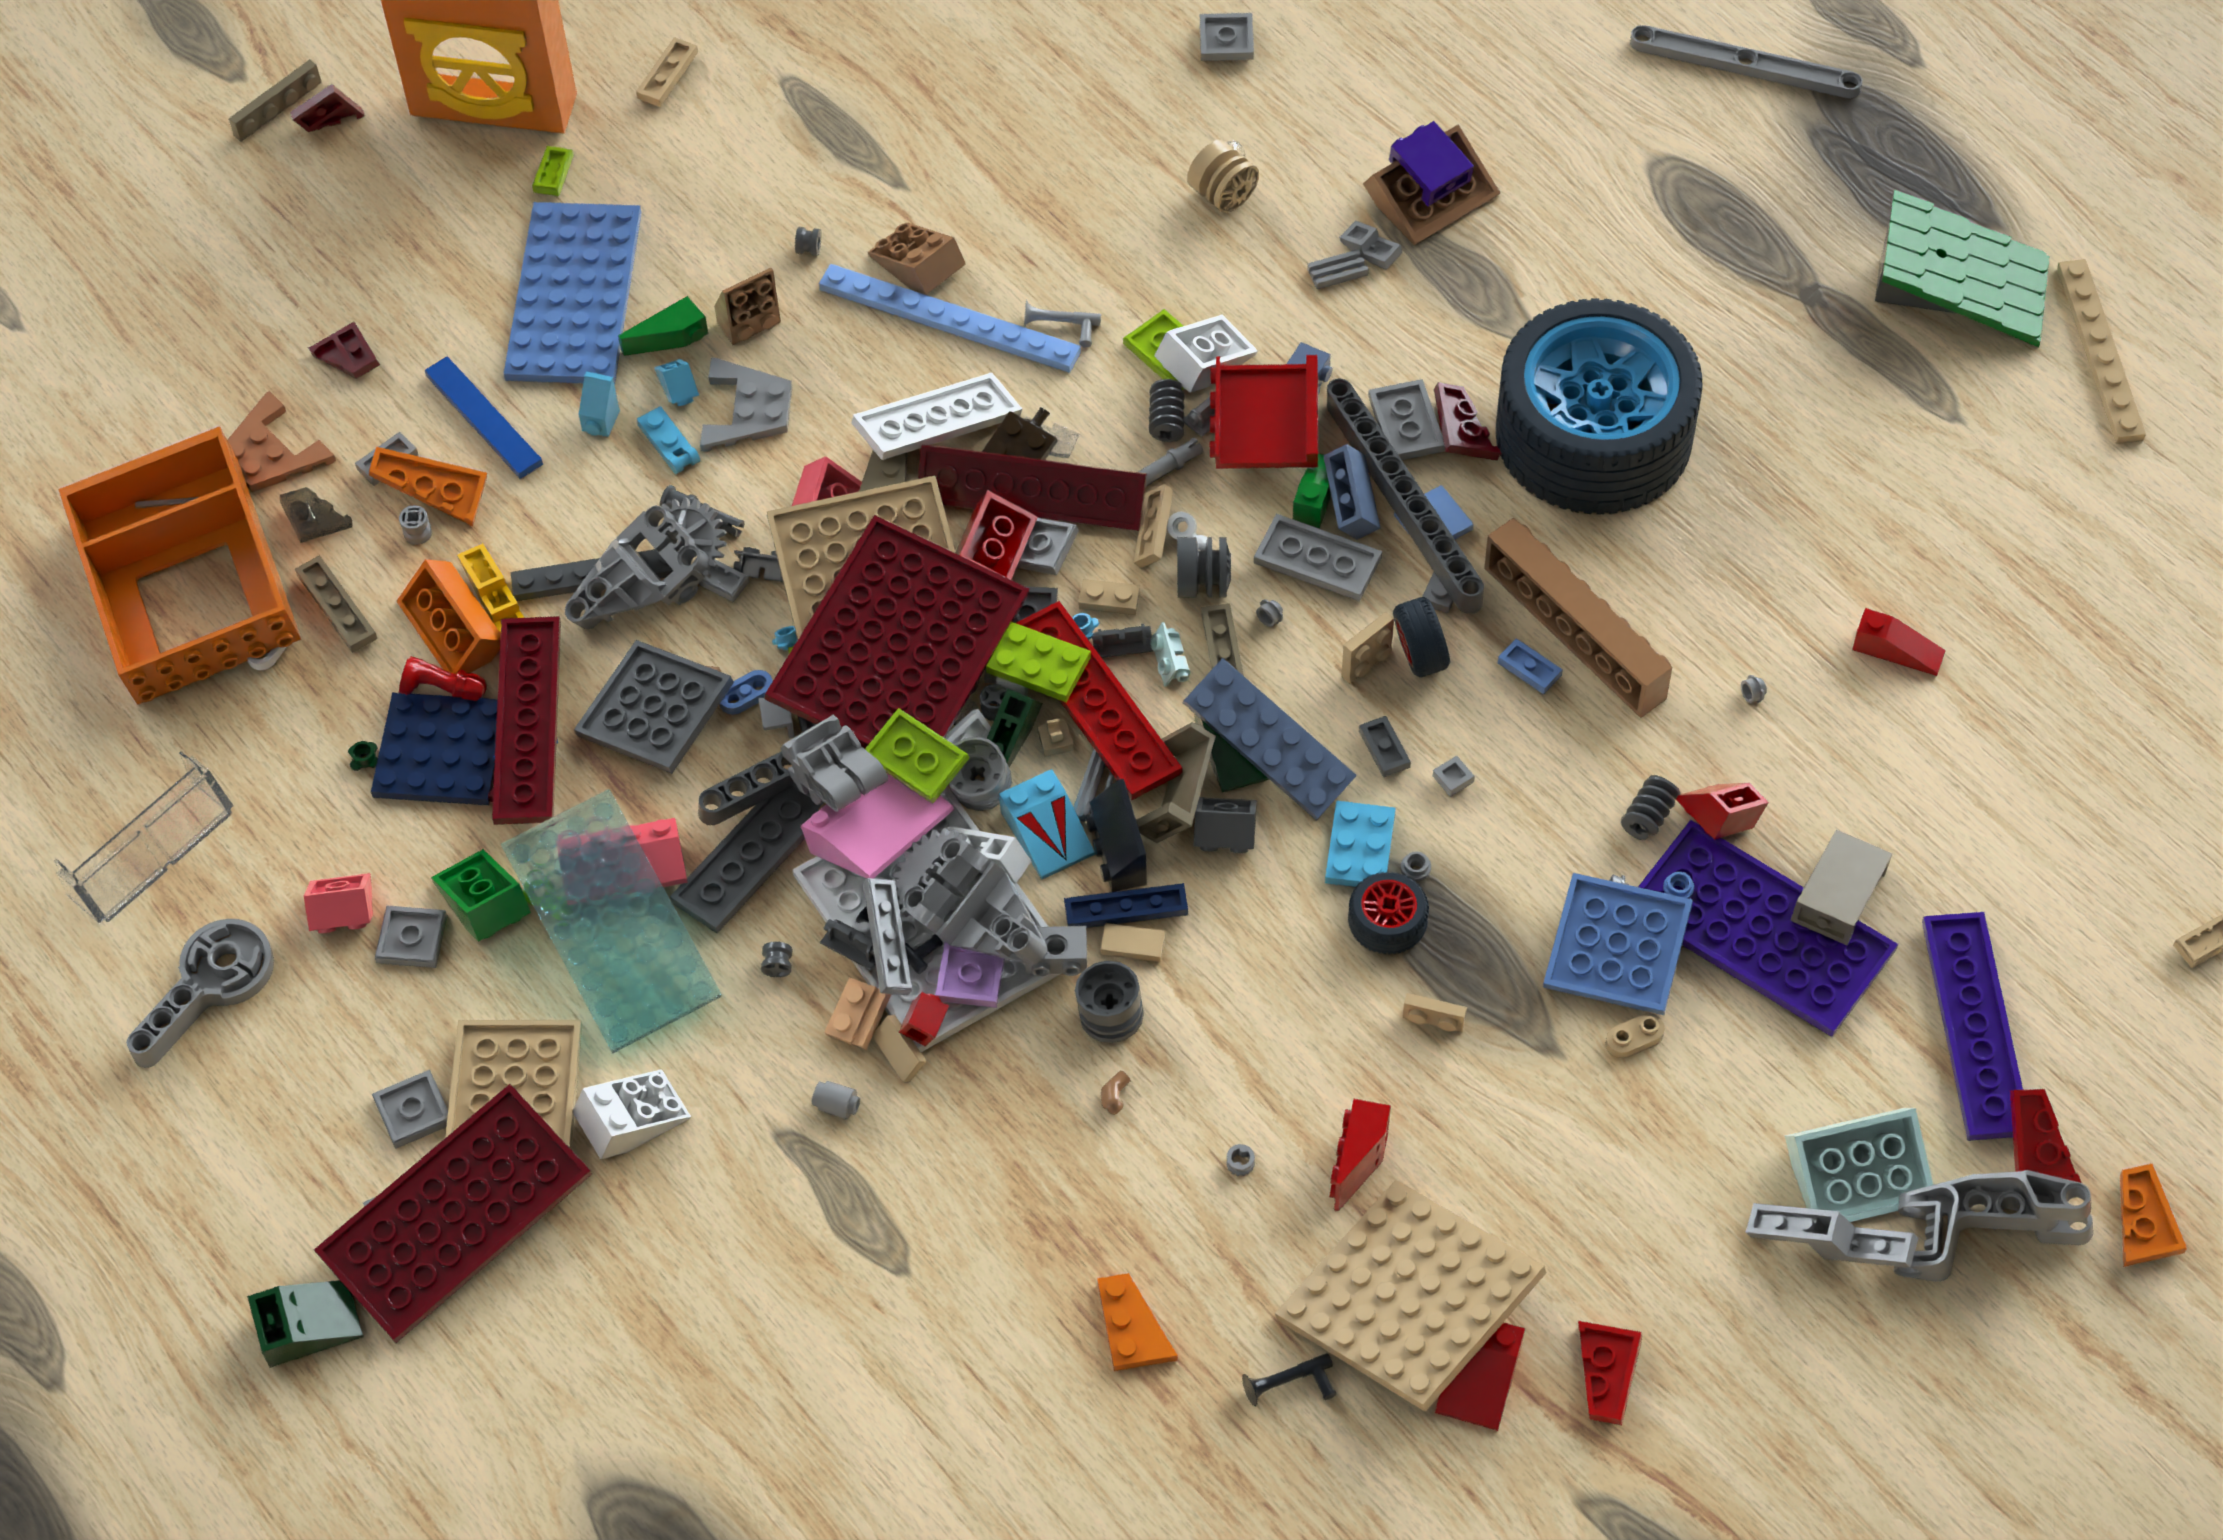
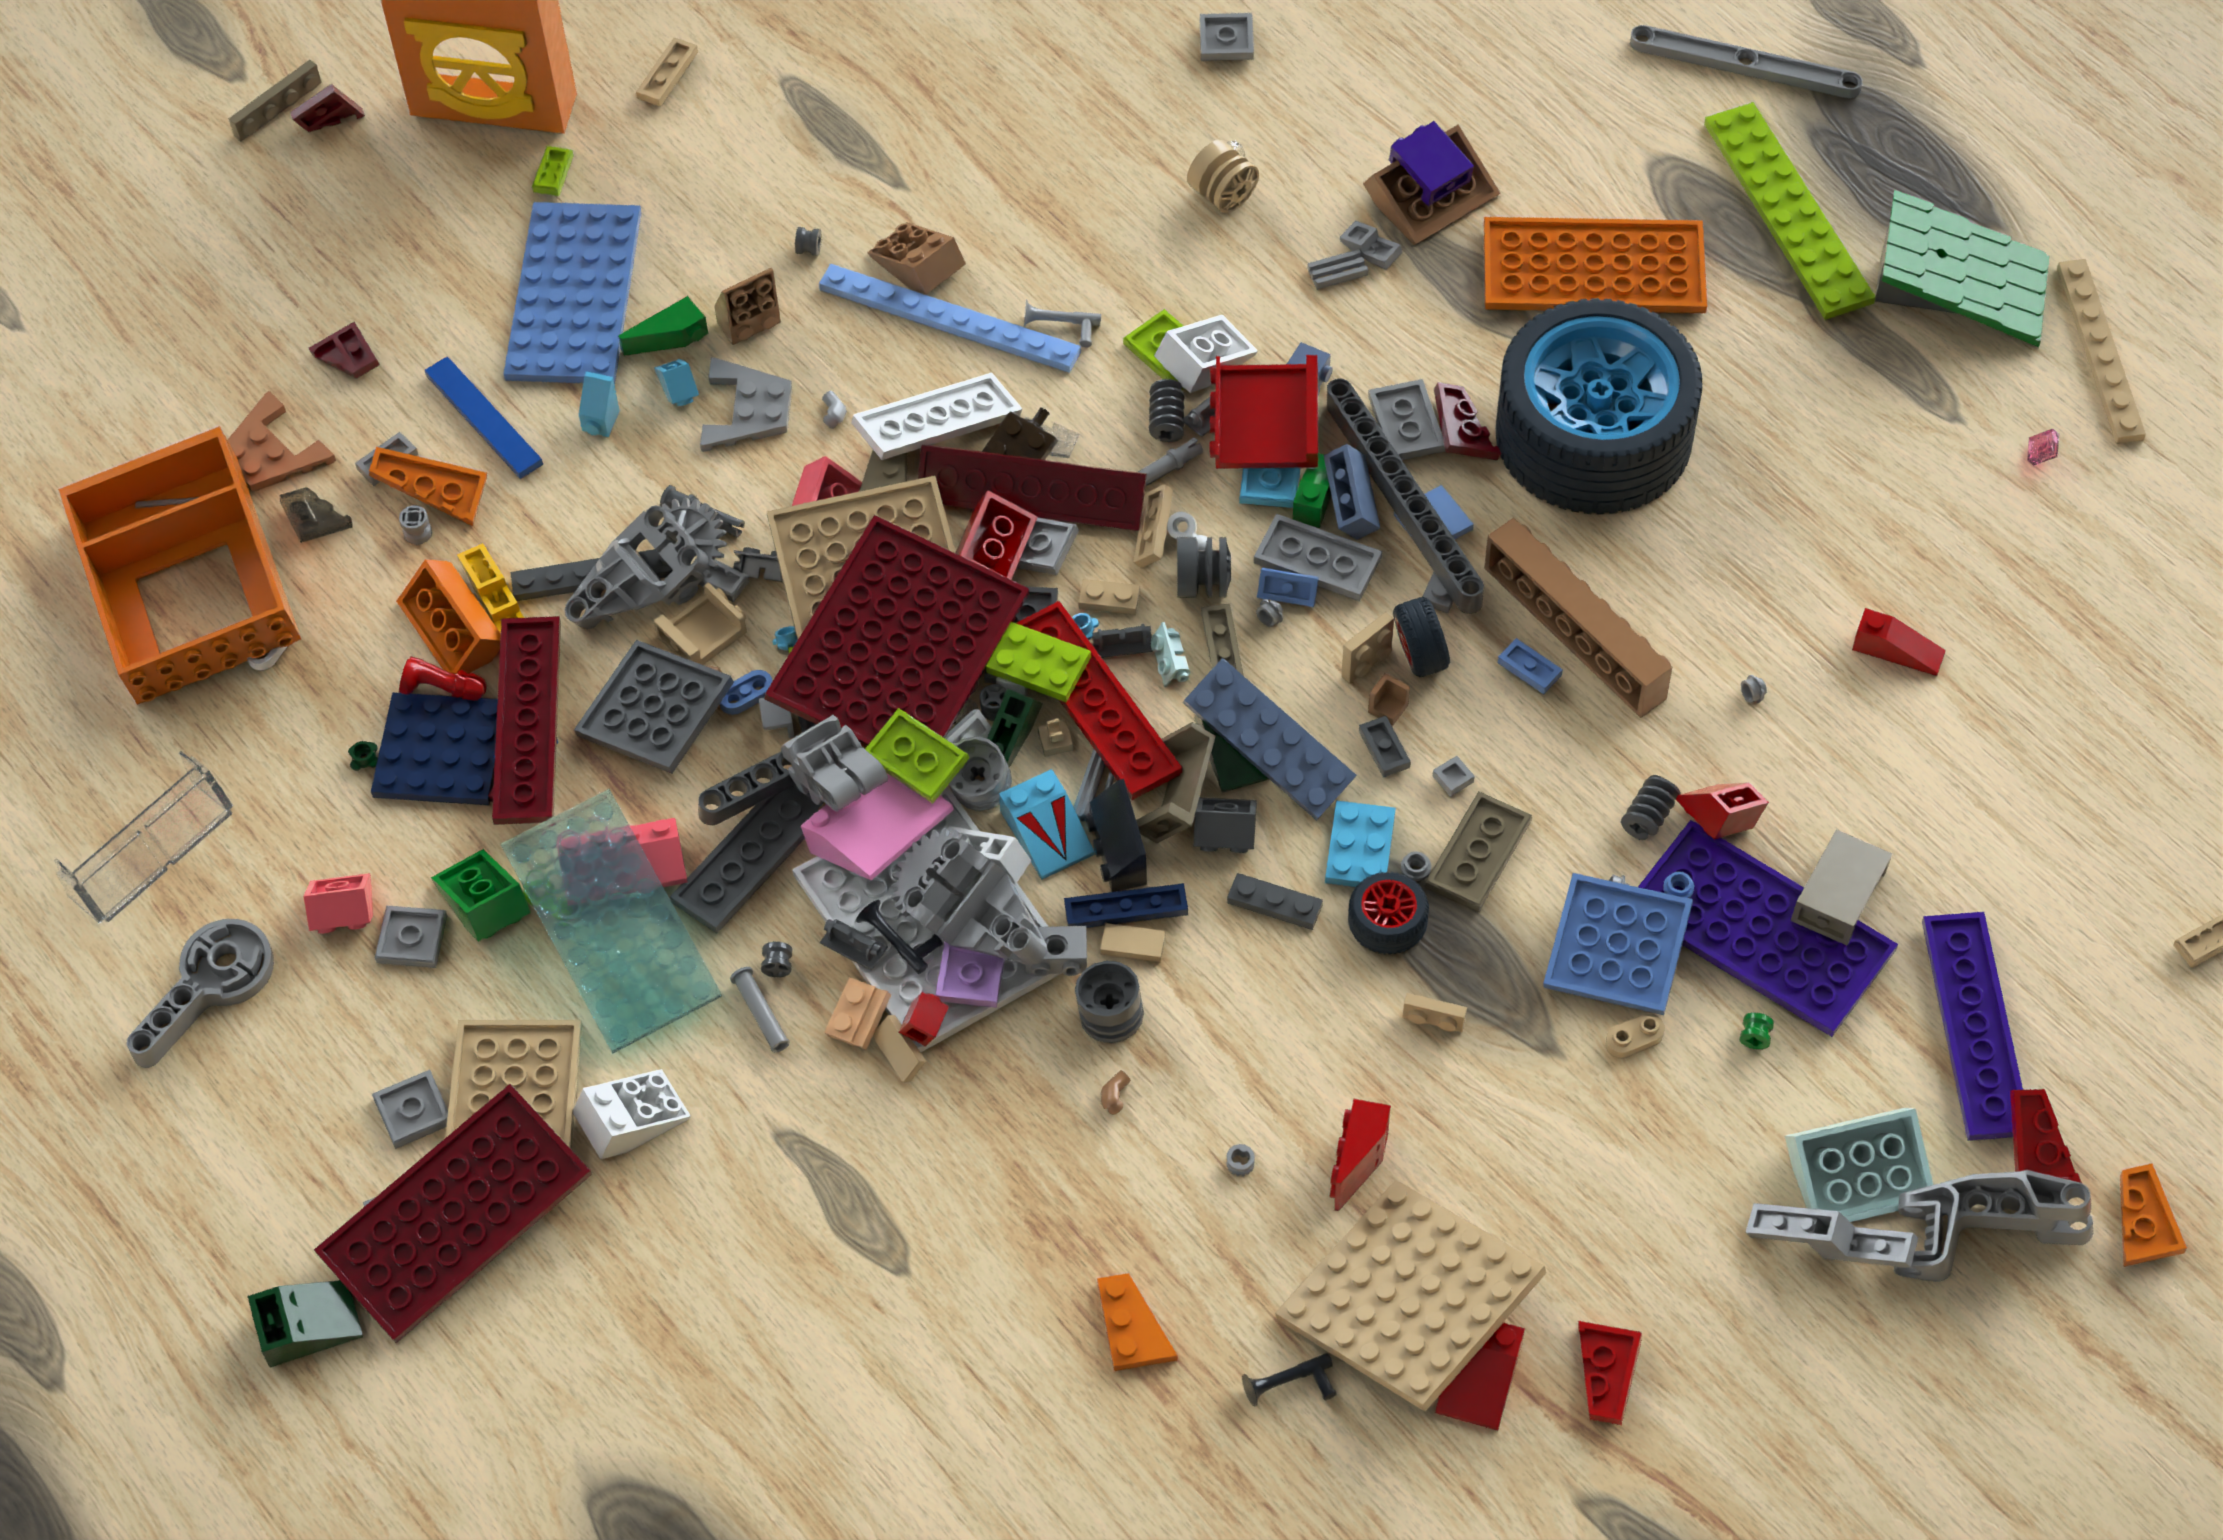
(336, 604): dark tan plate -> none
(668, 440): medium azure plate -> none
(703, 627): none -> tan panel
(760, 1009): none -> light grey pin
(836, 409): none -> light grey arm
(836, 1099): light grey brick -> none
(887, 936): light grey tile -> none
(1269, 486): none -> medium azure plate
(1274, 901): none -> dark grey plate
(1287, 587): none -> medium blue plate
(1389, 698): none -> medium nougat panel
(1478, 851): none -> dark tan tile
(1573, 259): none -> orange plate
(1756, 1031): none -> green wheel
(1789, 211): none -> lime plate
(2043, 447): none -> clear pink plate

